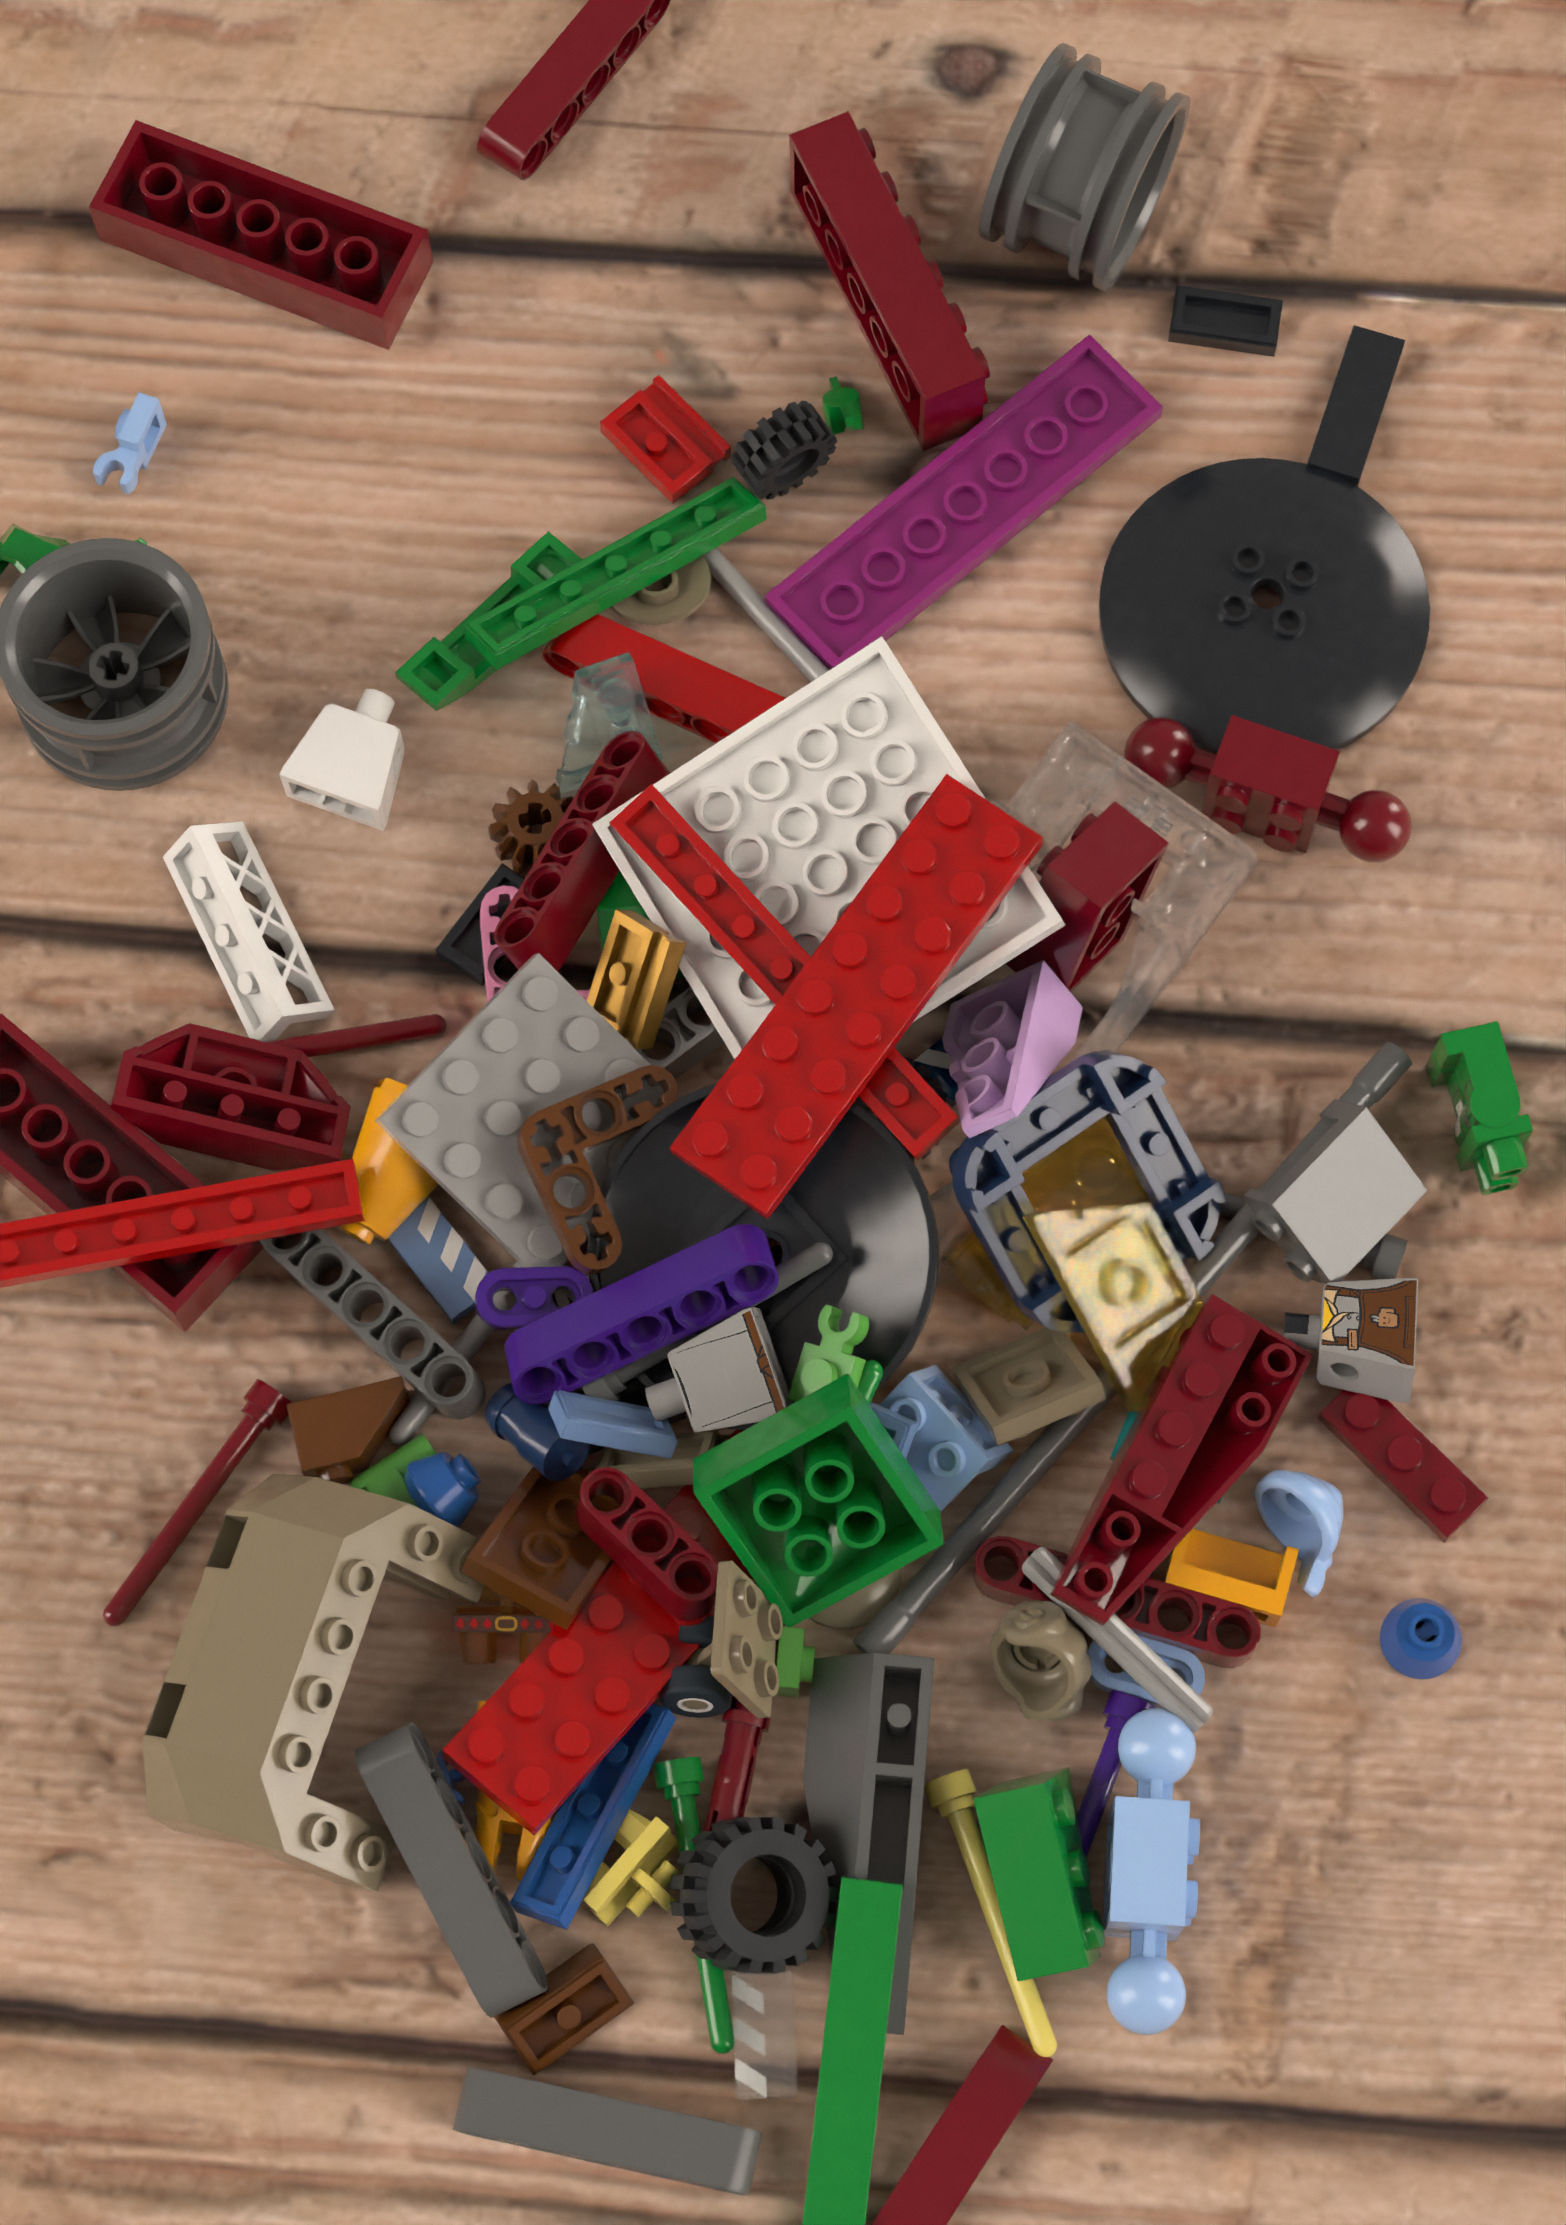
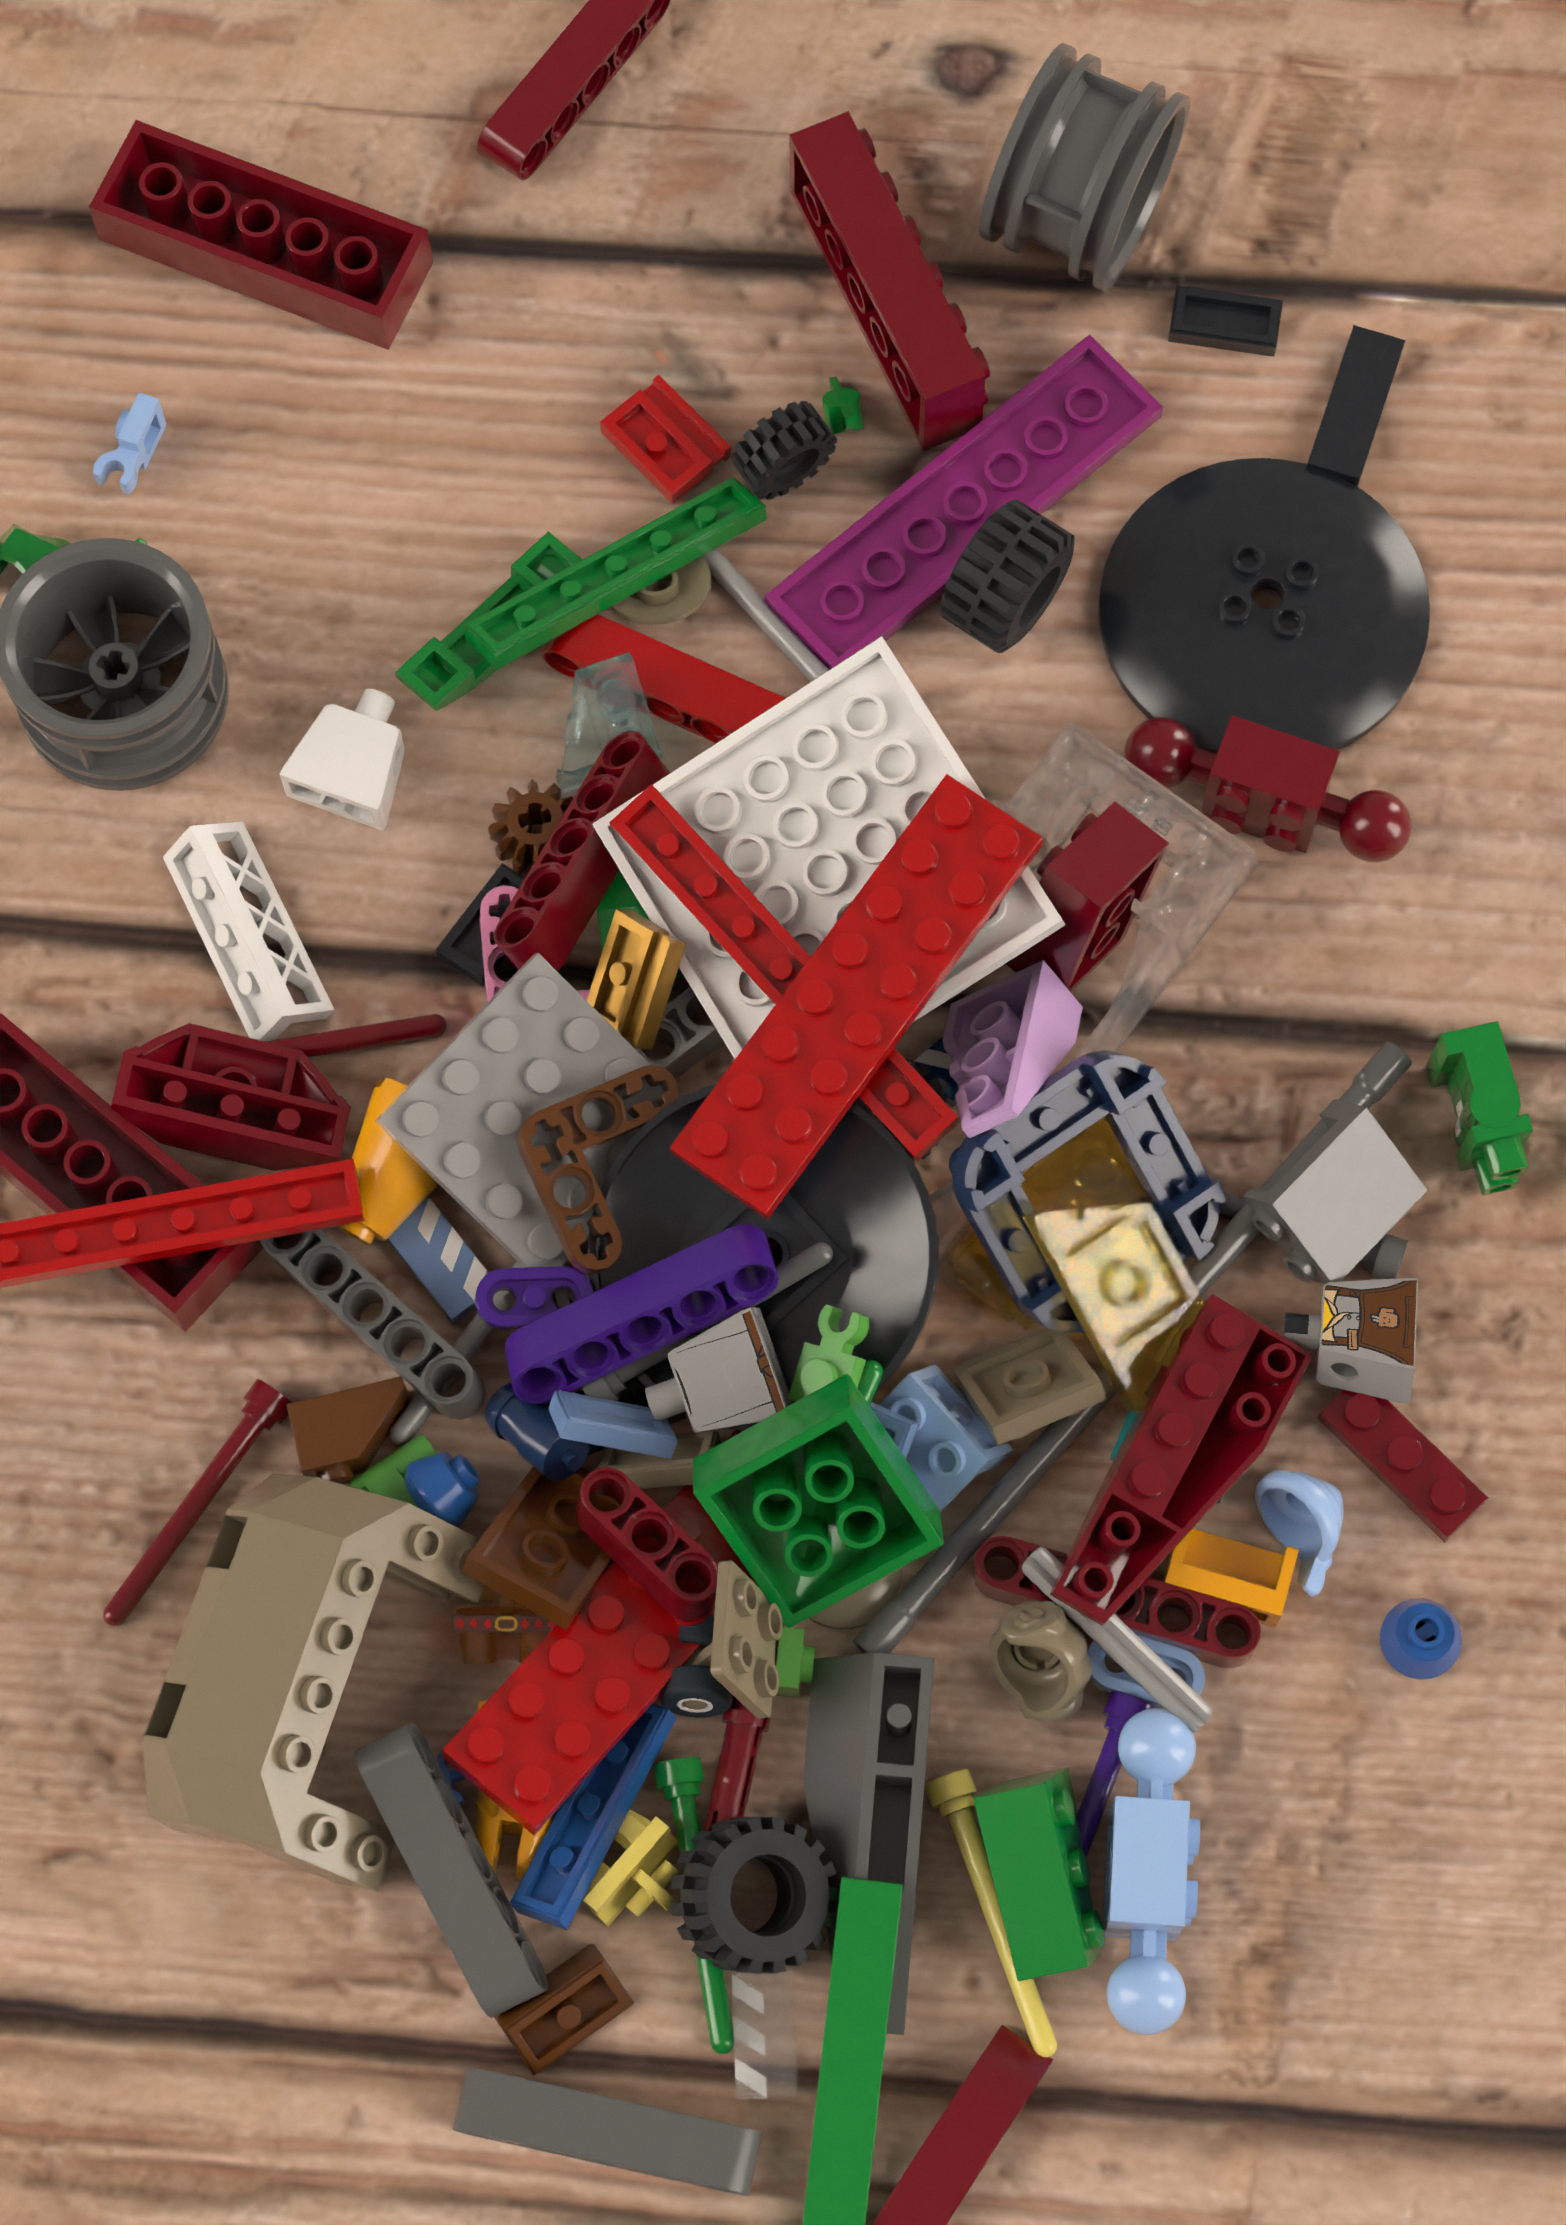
(1007, 576): none -> black tyre

